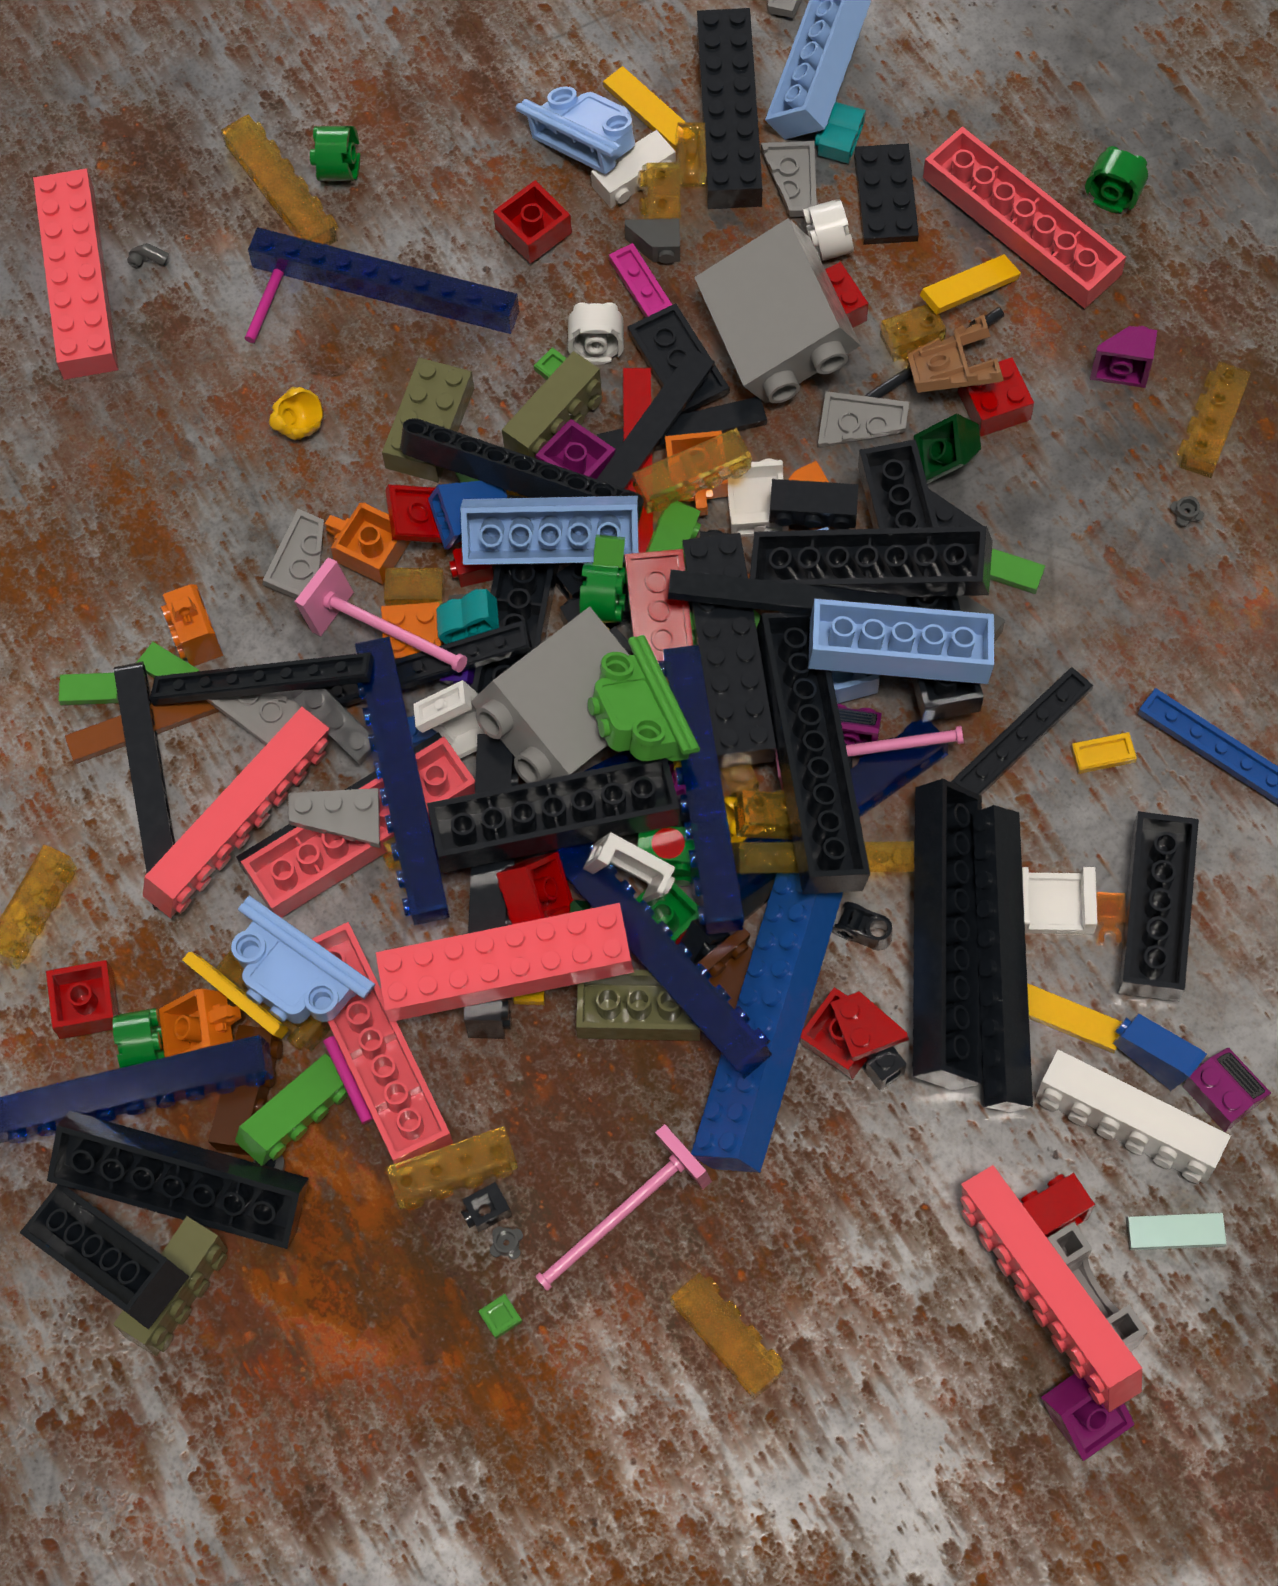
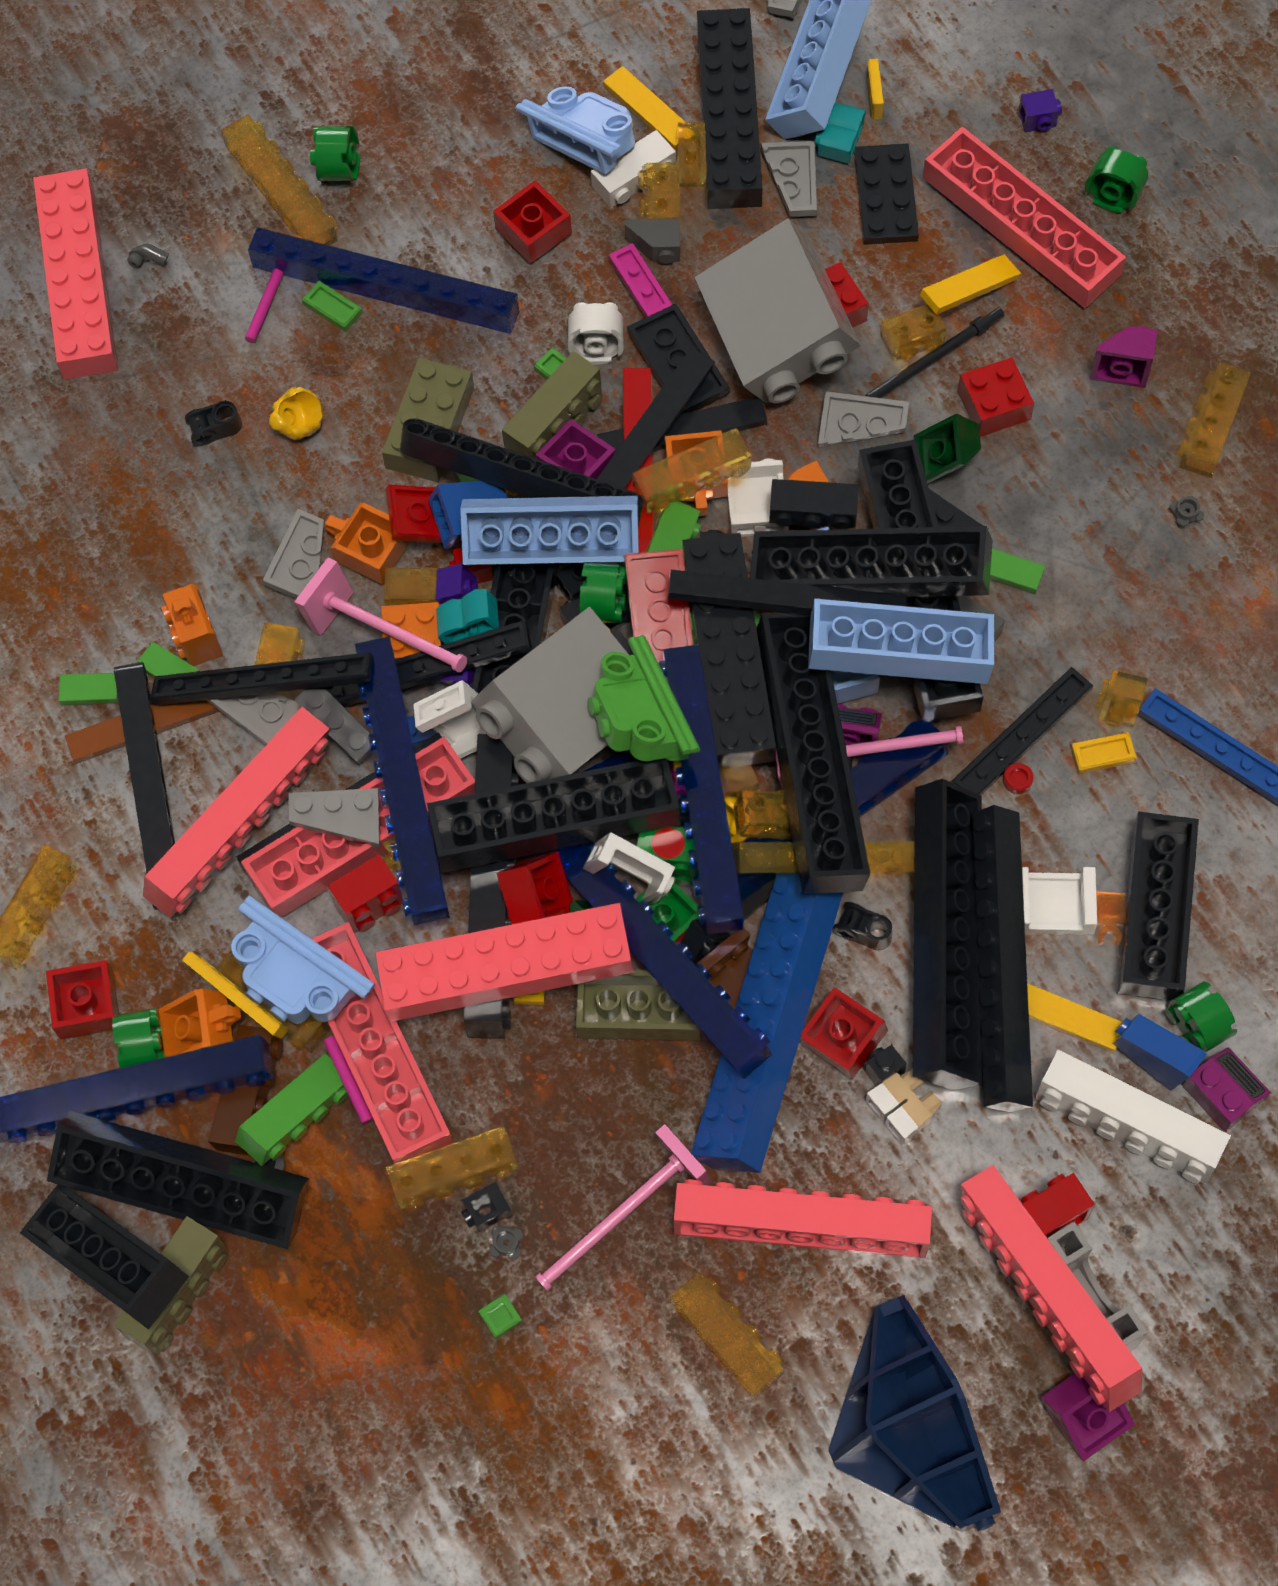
(212, 422): none -> black piece
(279, 644): none -> clear yellow brick
(332, 306): none -> bright green tile
(366, 894): none -> red brick
(454, 583): none -> dark purple brick
(609, 550): bright green tile -> none
(802, 1219): none -> coral brick
(828, 229): white brick -> none
(866, 1026): red wing -> none
(875, 89): none -> yellow tile
(900, 1107): none -> hips
(911, 1425): none -> dark blue panel
(944, 363): medium nougat wing -> none
(1018, 778): none -> red tile
(1039, 110): none -> dark purple brick
(1121, 698): none -> clear yellow brick
(1176, 1231): light aqua tile -> none
(1202, 1017): none -> green brick

